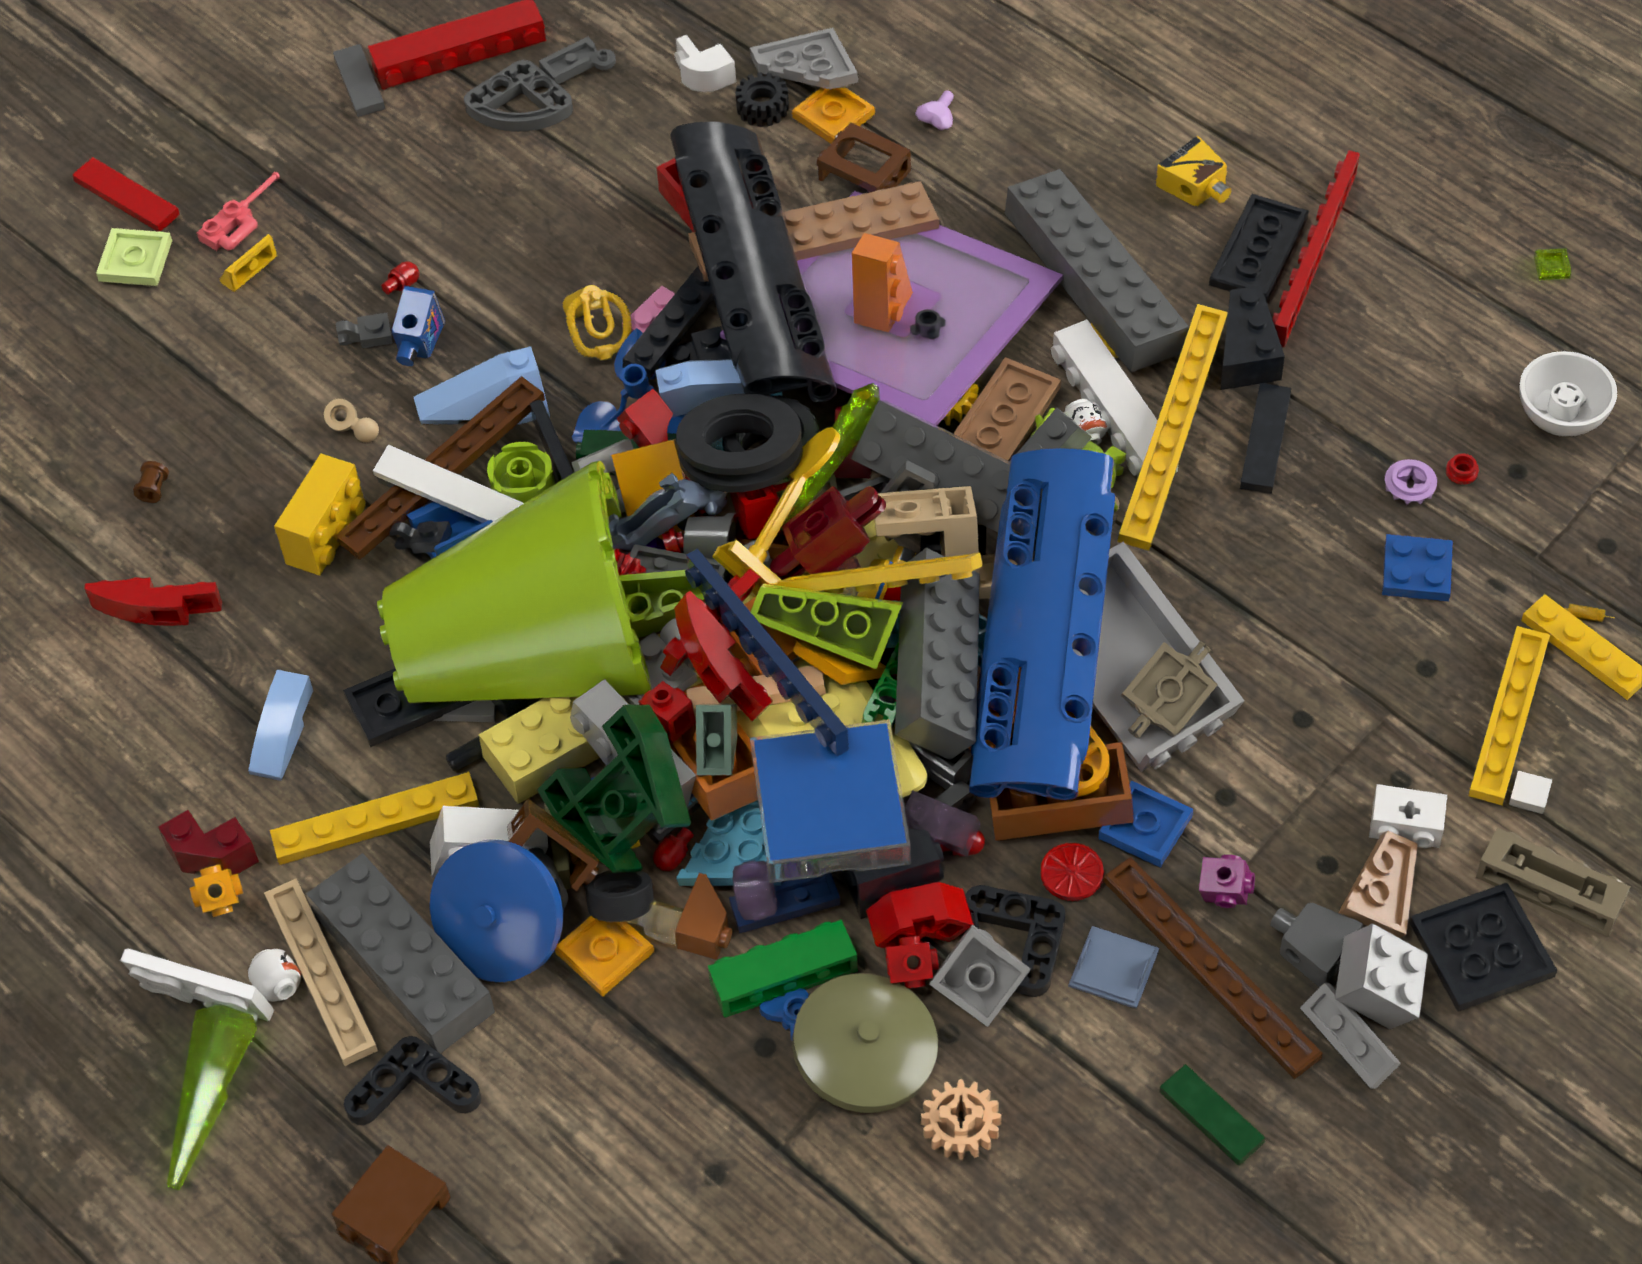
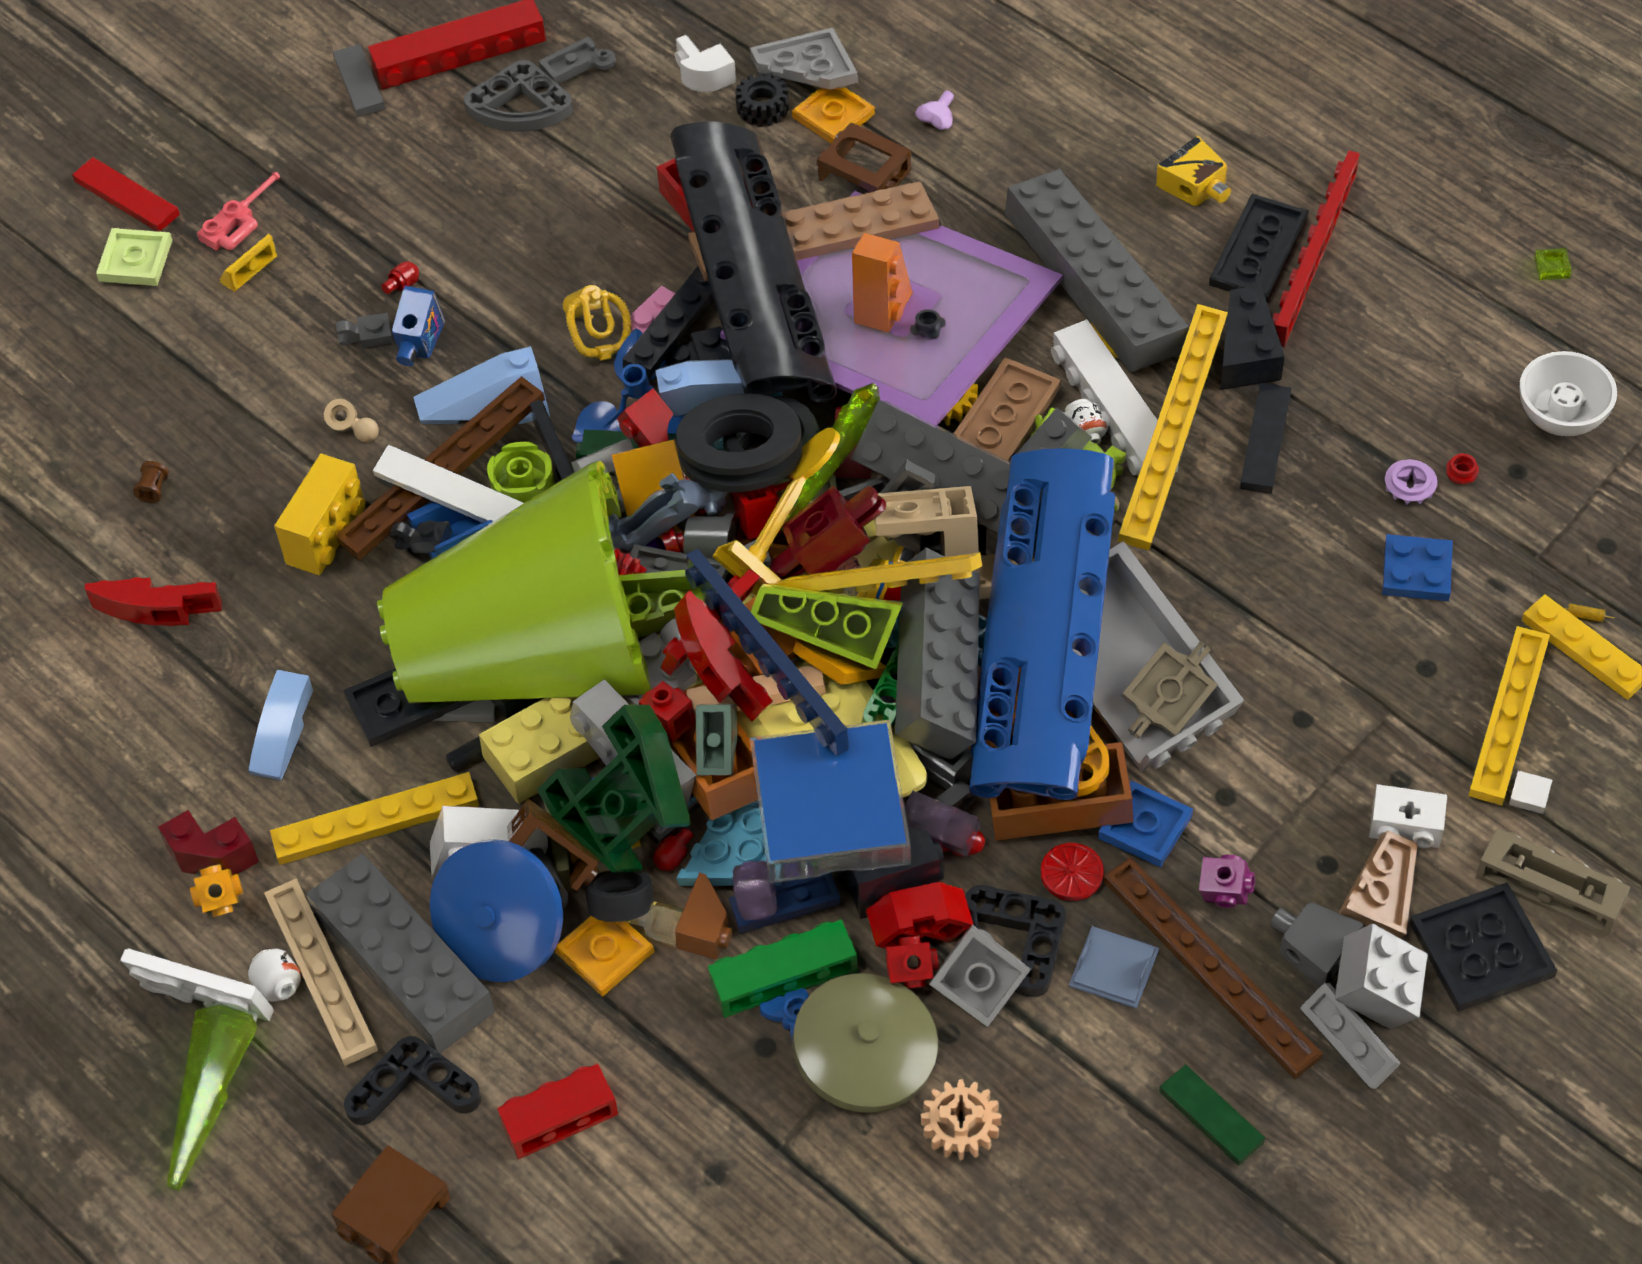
(557, 1110): none -> red brick

